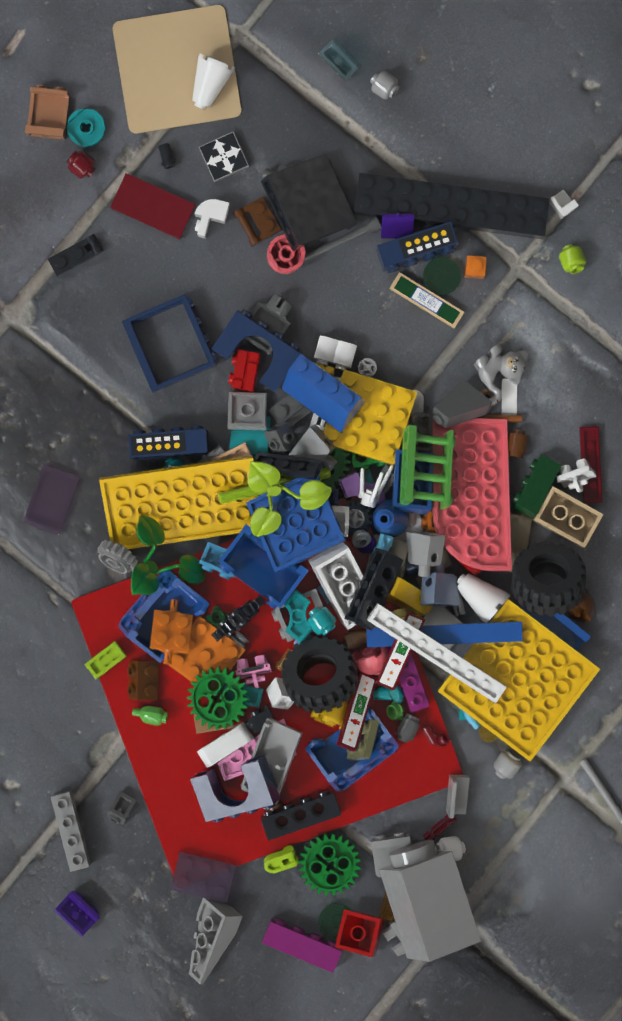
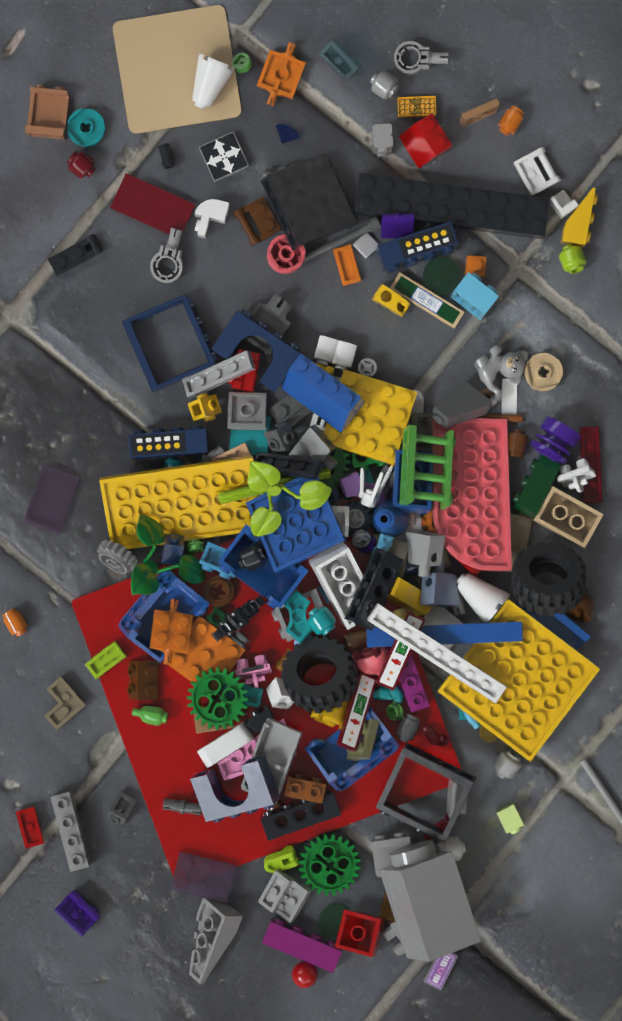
(15, 622): none -> orange brick
(30, 827): none -> red plate
(68, 703): none -> dark tan plate
(172, 244): none -> light grey pin
(172, 549): none -> dark blue brick
(182, 806): none -> dark grey pin
(194, 546): none -> bright green plate
(204, 407): none -> yellow brick
(215, 582): none -> reddish brown gear
(218, 374): none -> light grey plate
(242, 62): none -> bright green tile
(252, 557): none -> black head
(281, 74): none -> orange plate
(284, 896): none -> light grey slope
(286, 133): none -> clear blue tile
(304, 974): none -> red piece
(305, 789): none -> dark orange bracket
(347, 265): none -> orange tile
(365, 245): none -> white slope
(382, 139): none -> light grey brick
(391, 300): none -> yellow leg
(416, 106): none -> tile
(422, 64): none -> light grey pin
(425, 141): none -> red slope
(438, 766): none -> black window
(440, 970): none -> medium lavender tile
(475, 295): none -> medium azure brick
(479, 113): none -> medium nougat tile
(510, 819): none -> yellowish green brick
(511, 120): none -> orange brick
(531, 173): none -> white plate
(549, 363): none -> tan plate
(555, 440): none -> dark purple wheel
(576, 227): none -> yellow slope

